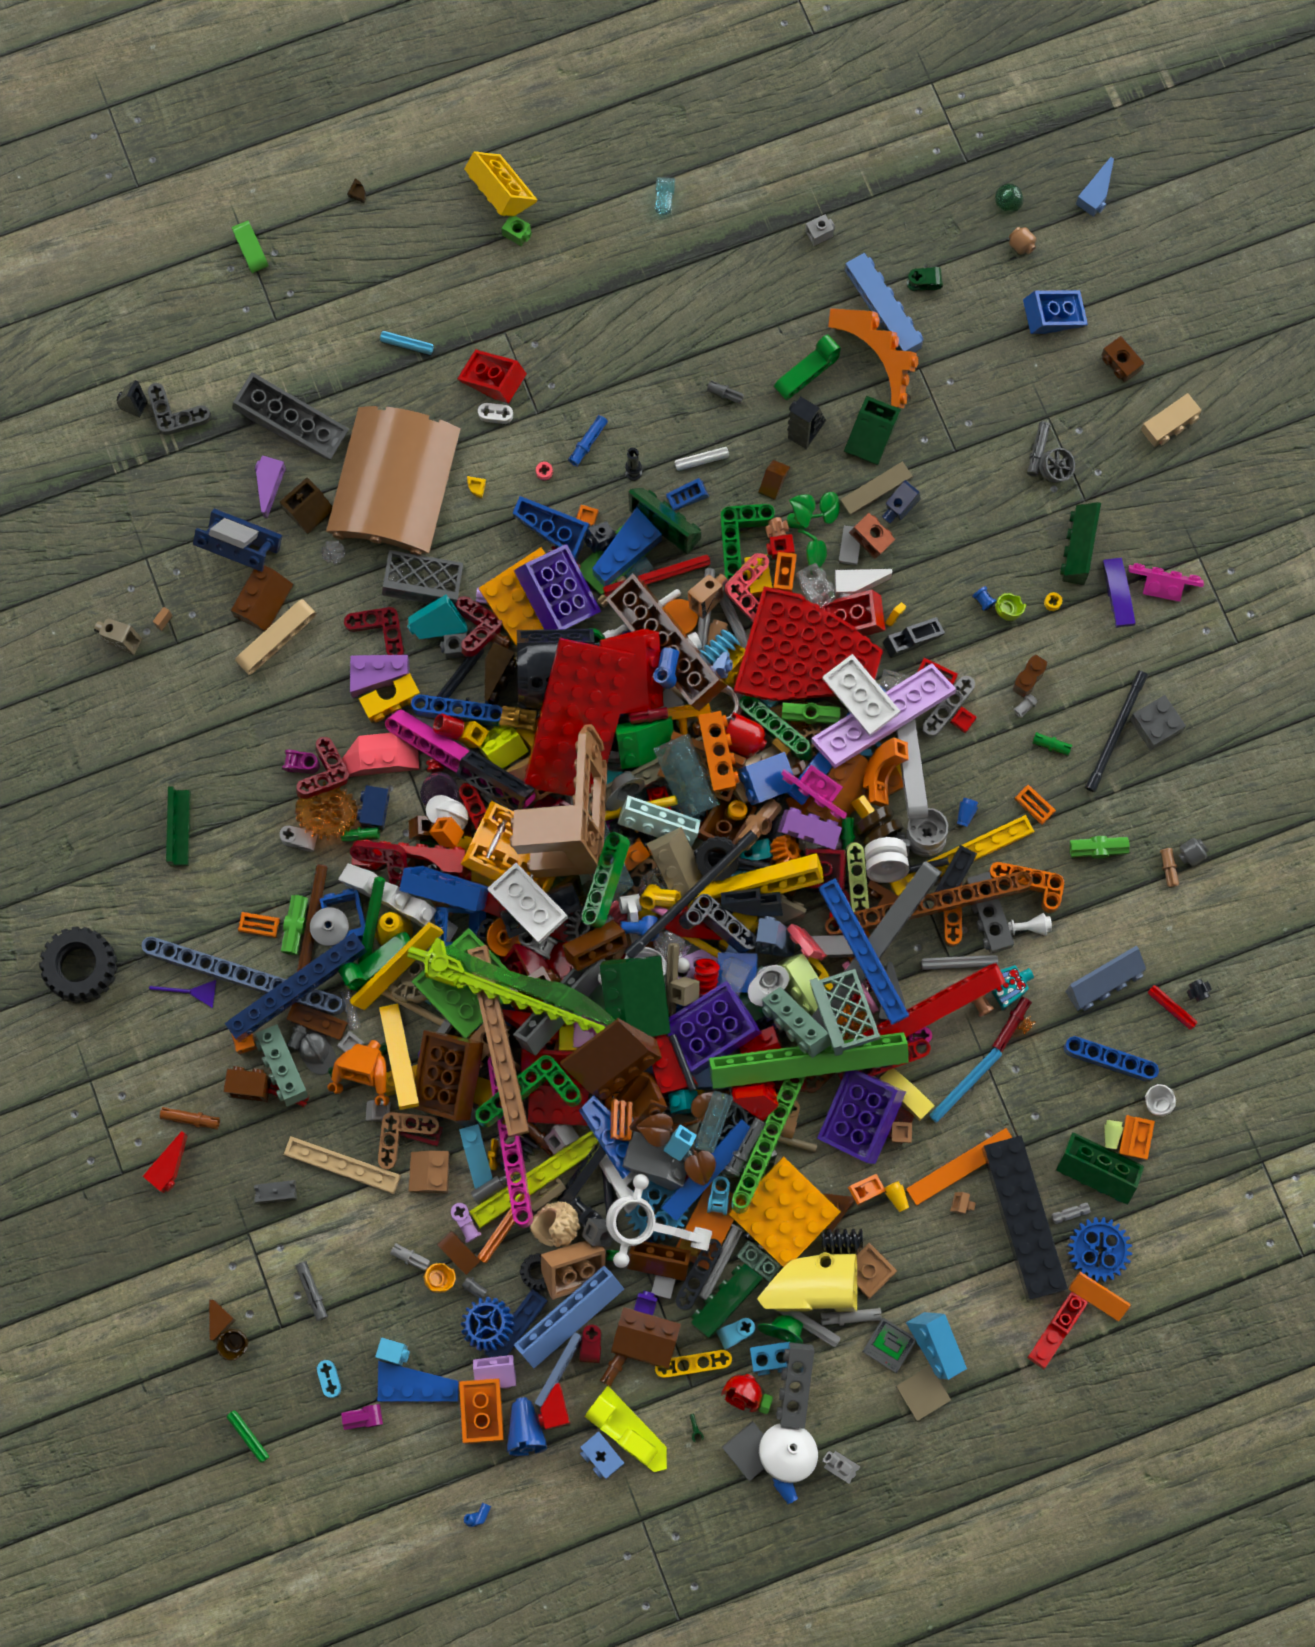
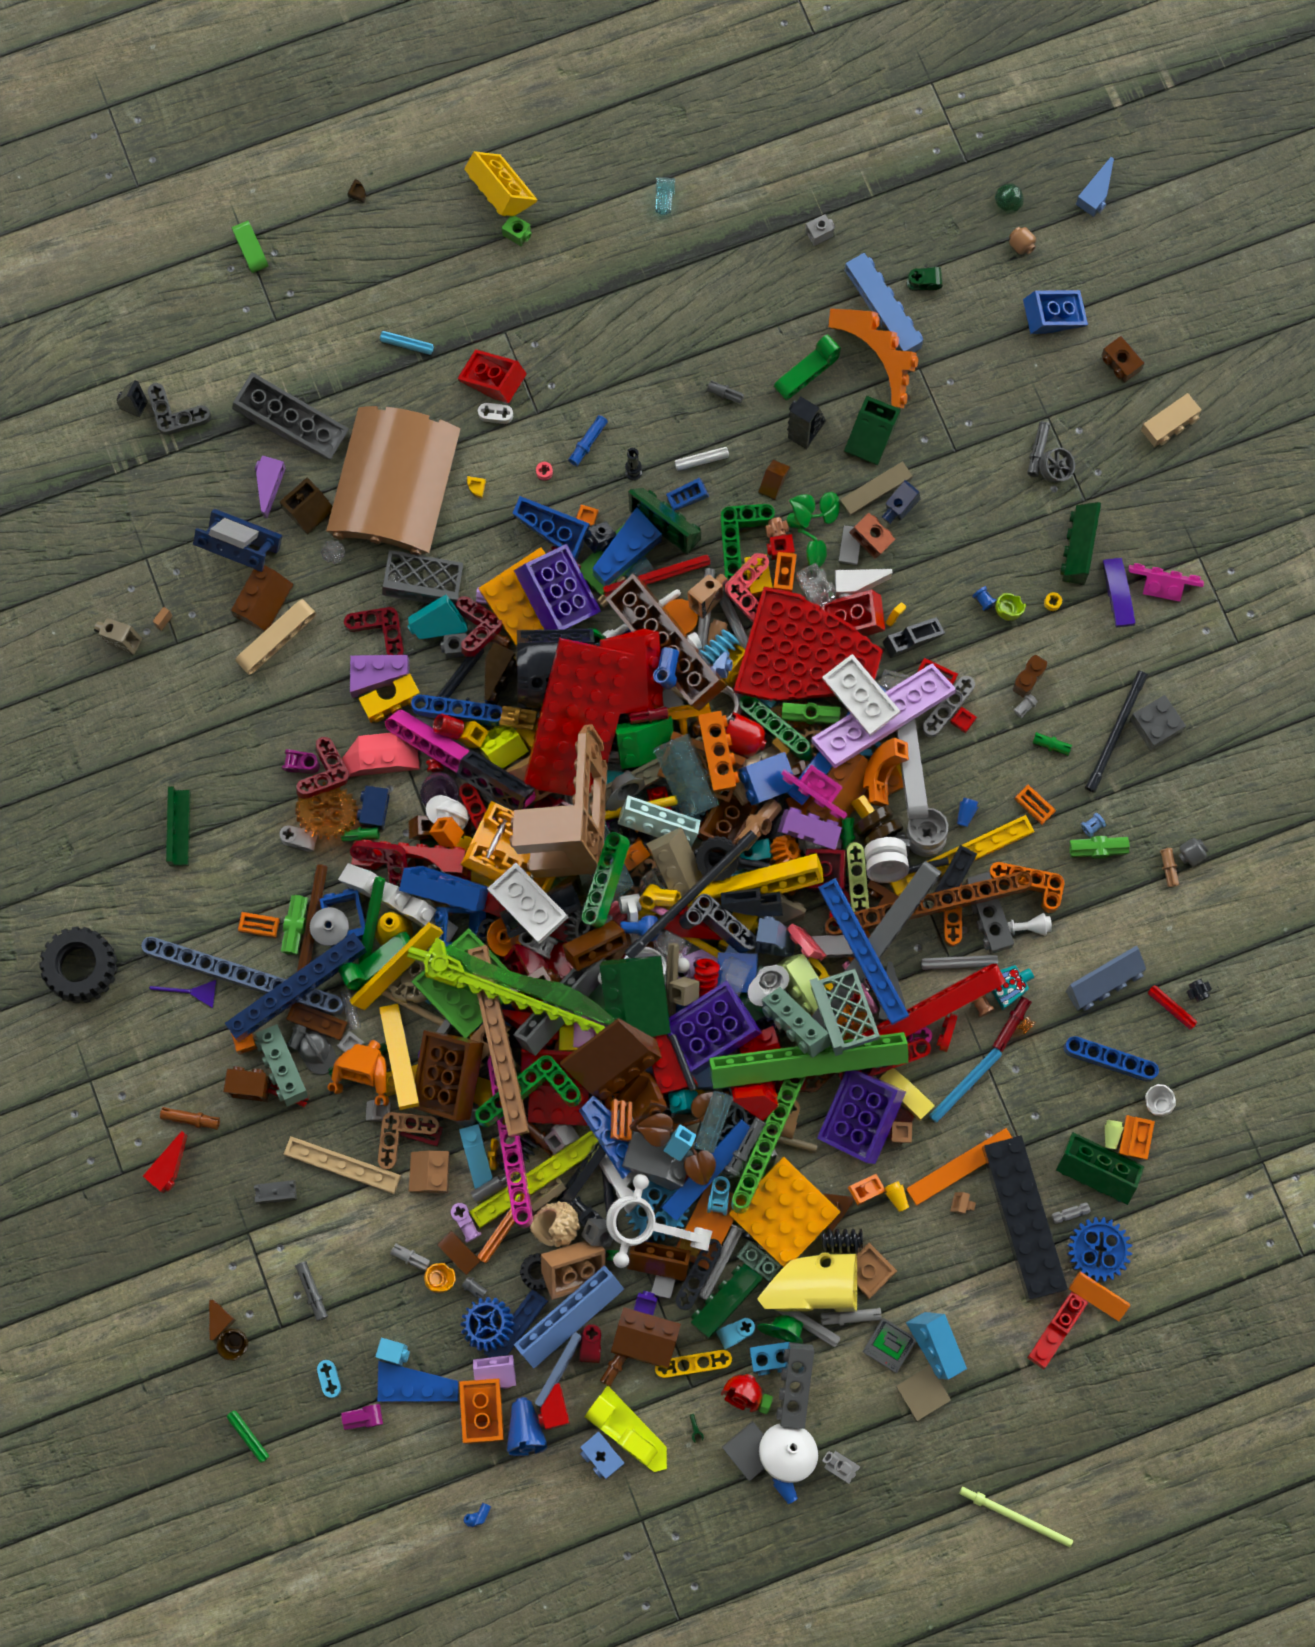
(737, 810): light orange tile -> none
(949, 1024): none -> red plate
(979, 1499): none -> yellowish green bar
(1086, 826): none -> medium blue bush

